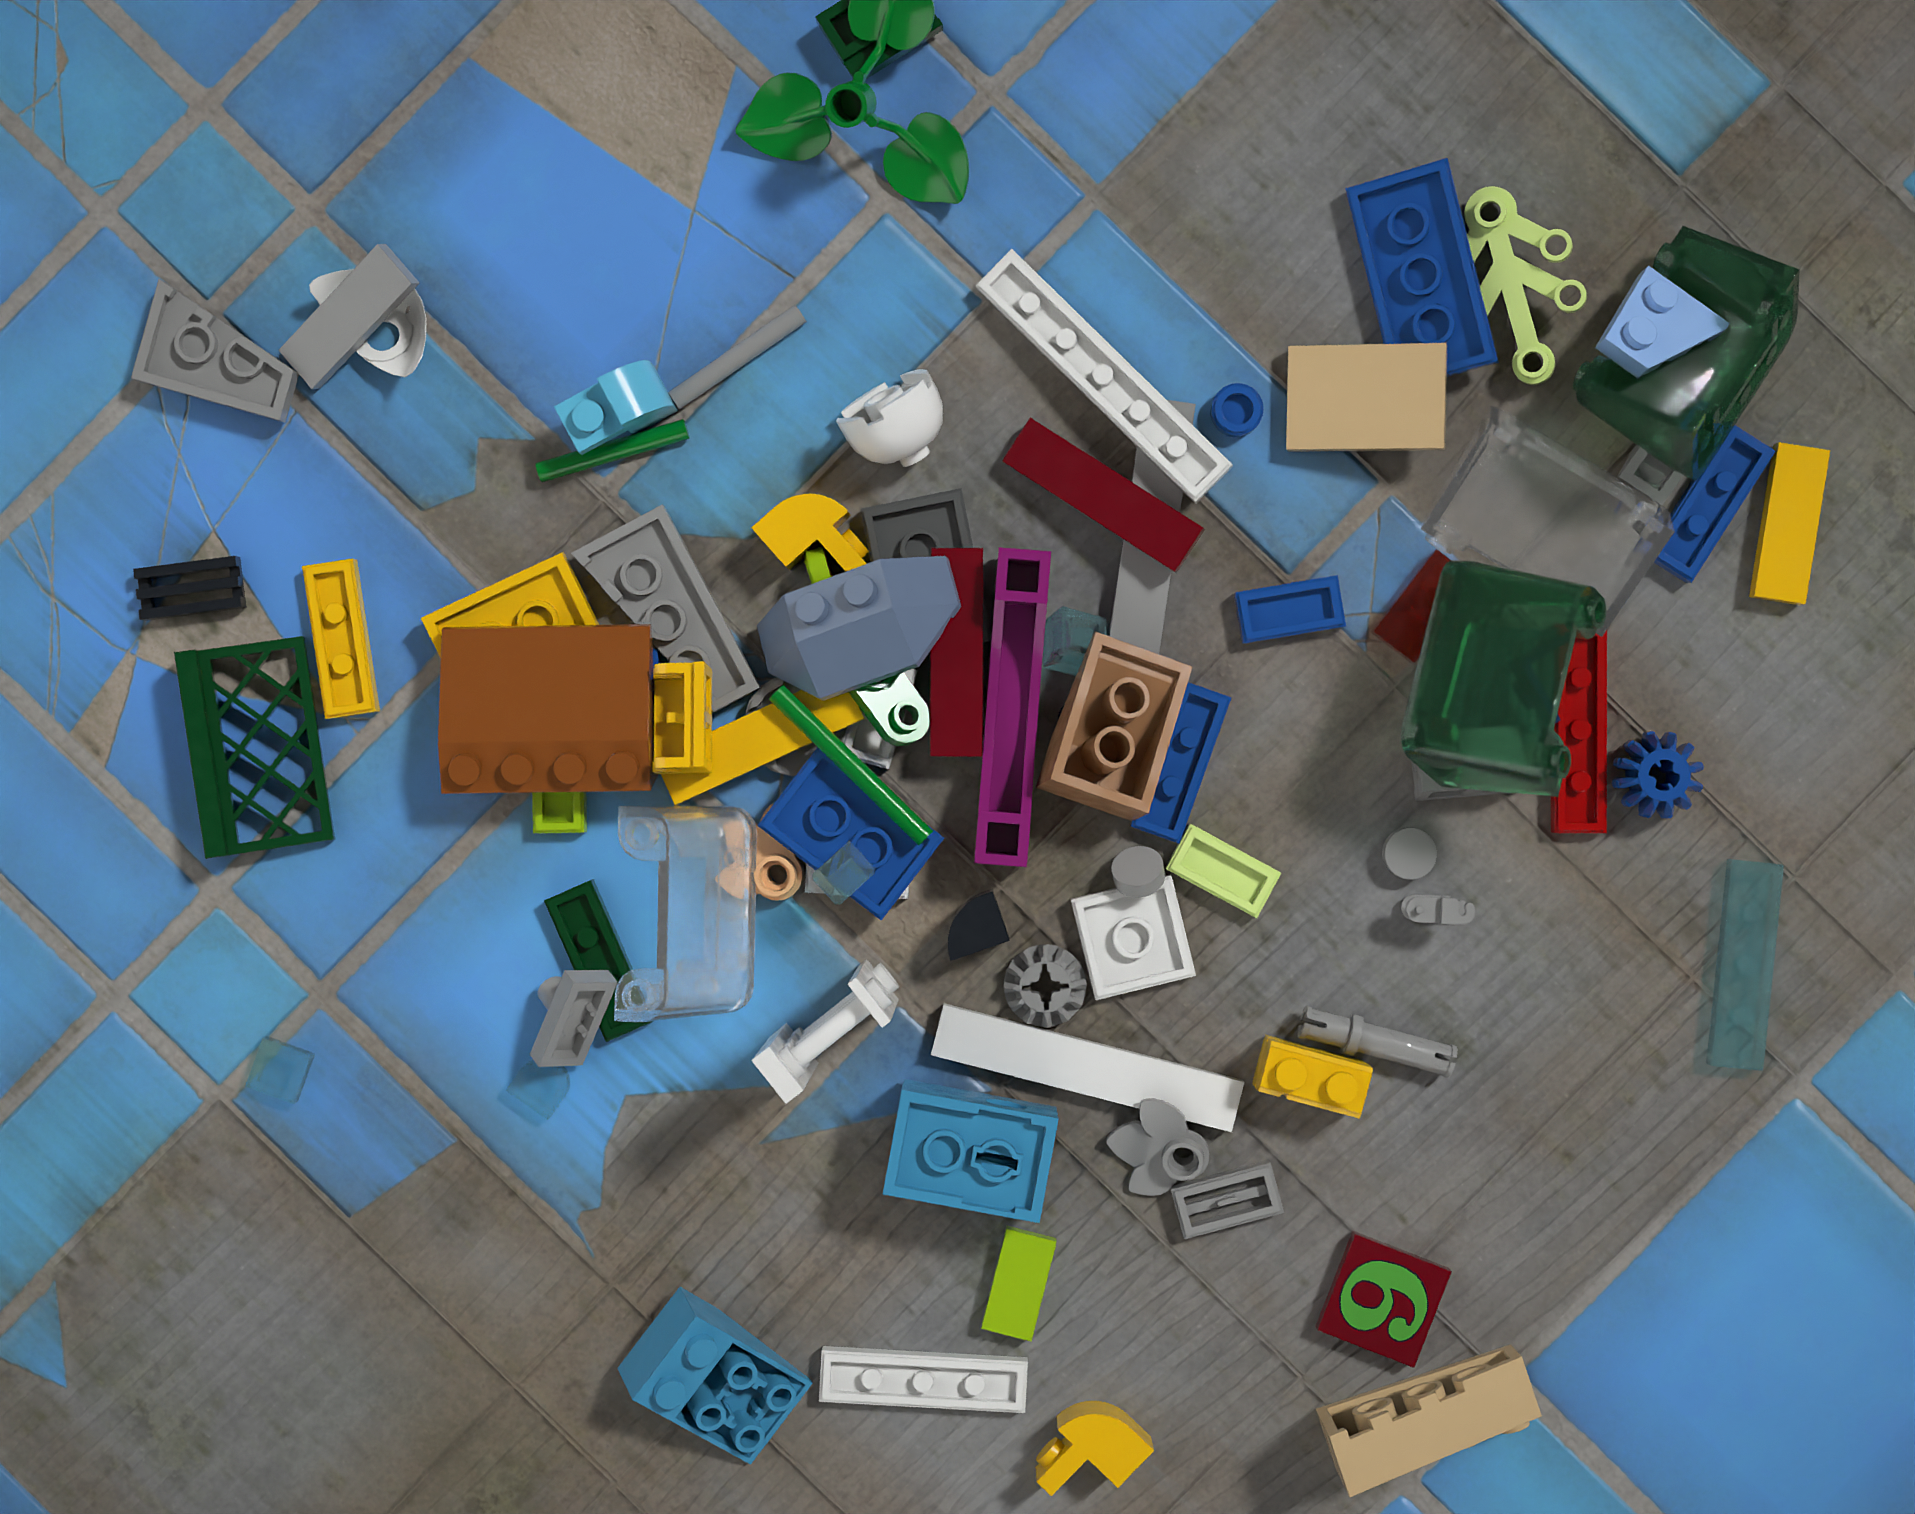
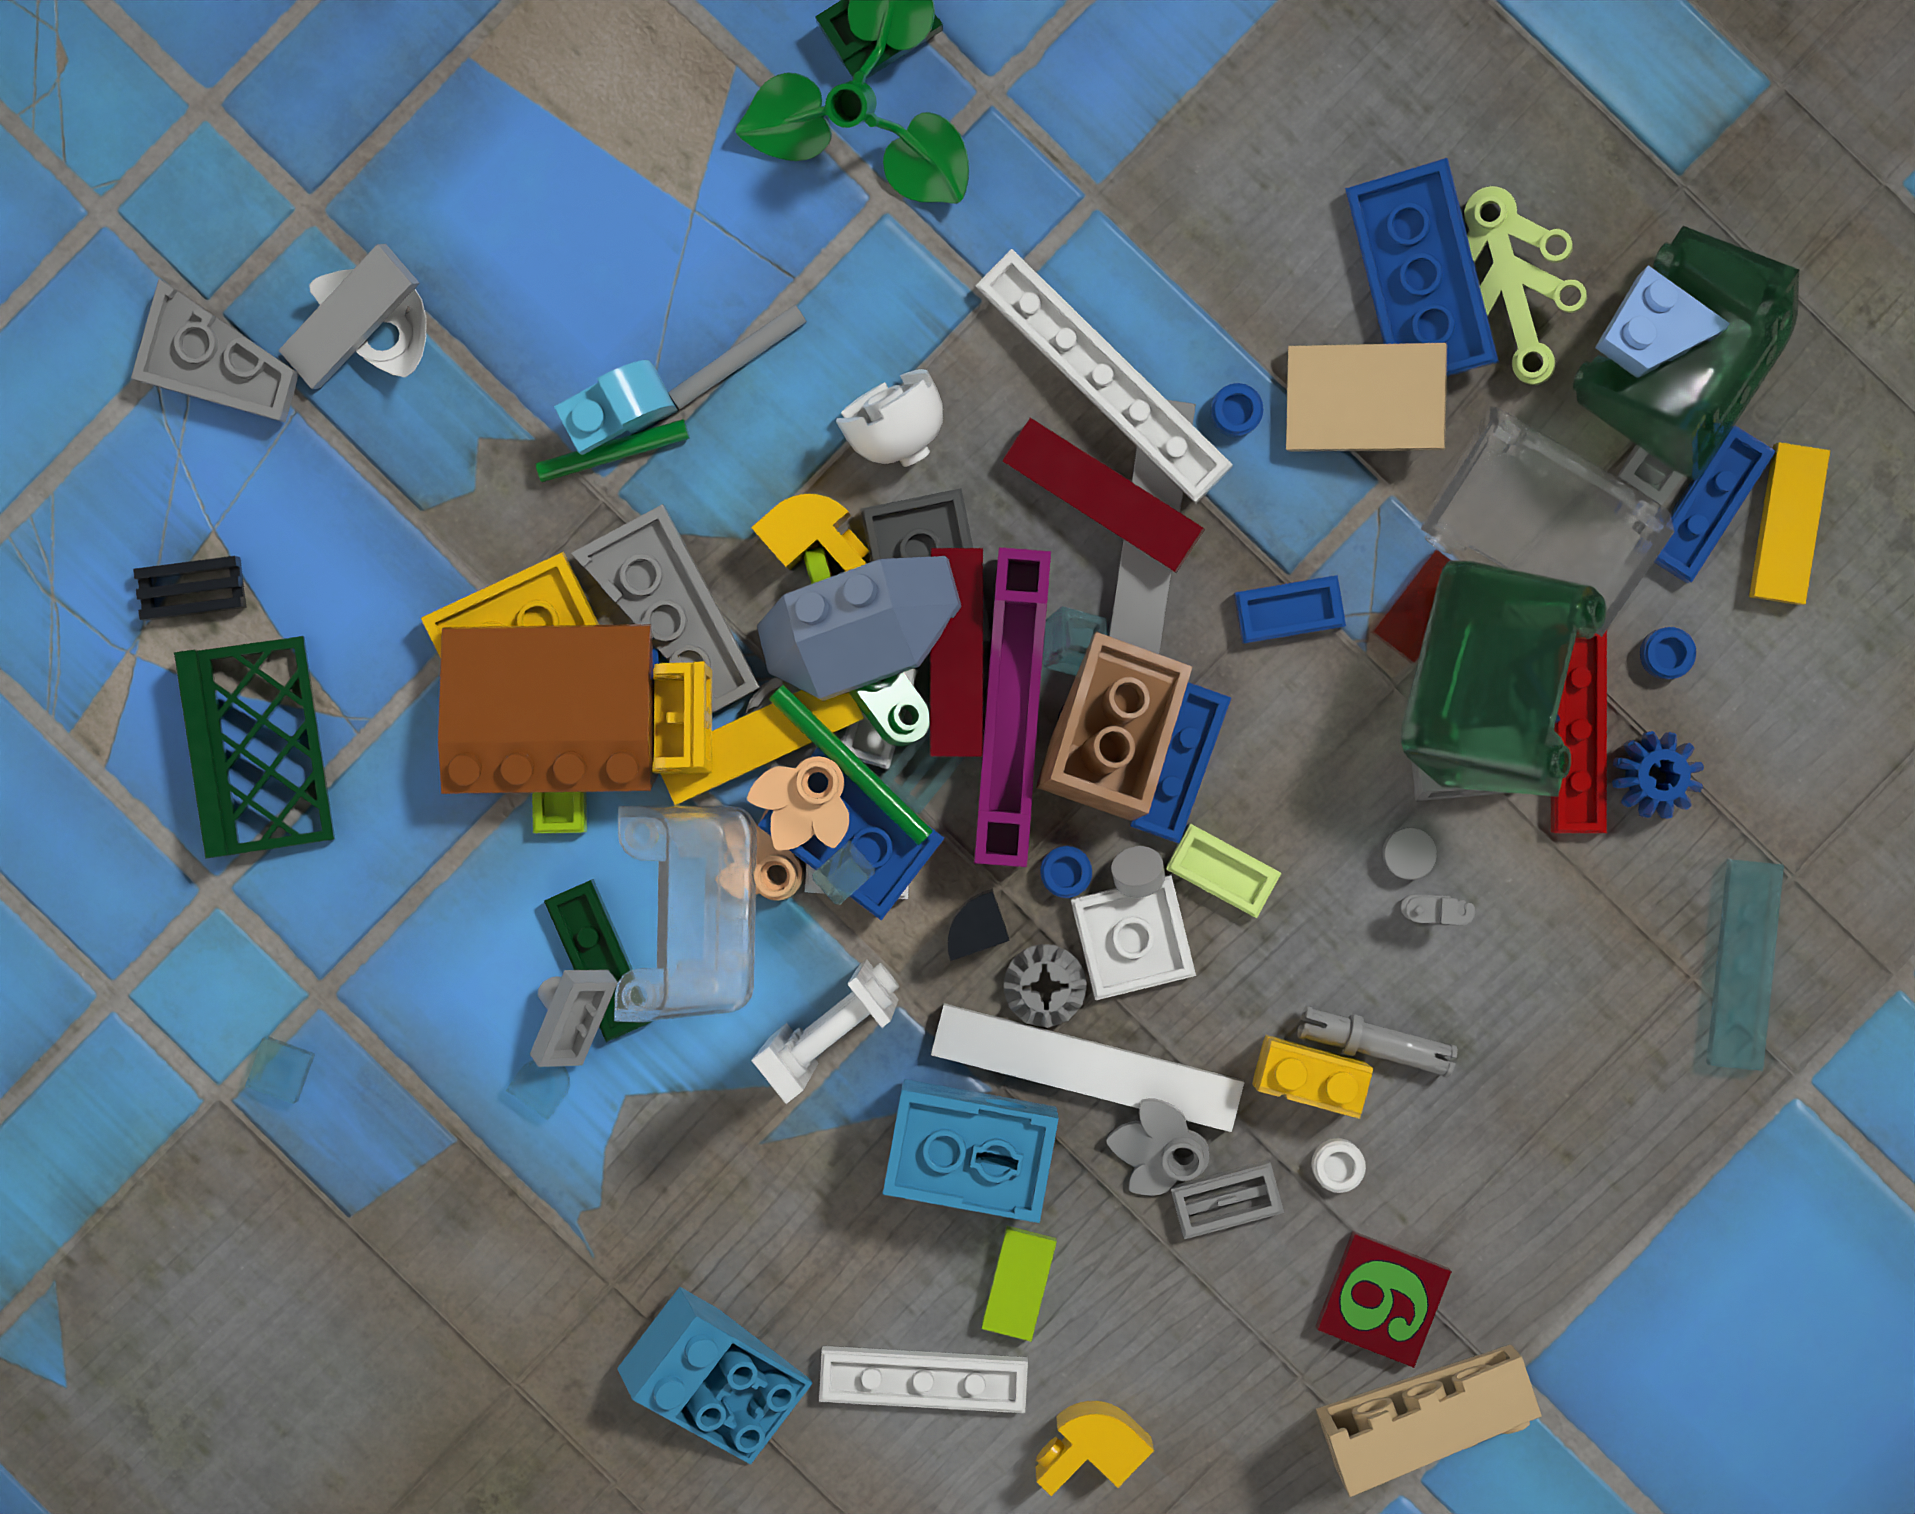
(341, 638): yellow tile -> none
(799, 810): none -> light nougat plate
(903, 792): none -> clear light blue tile
(1066, 871): none -> blue tile
(1338, 1165): none -> white tile
(1668, 653): none -> blue tile

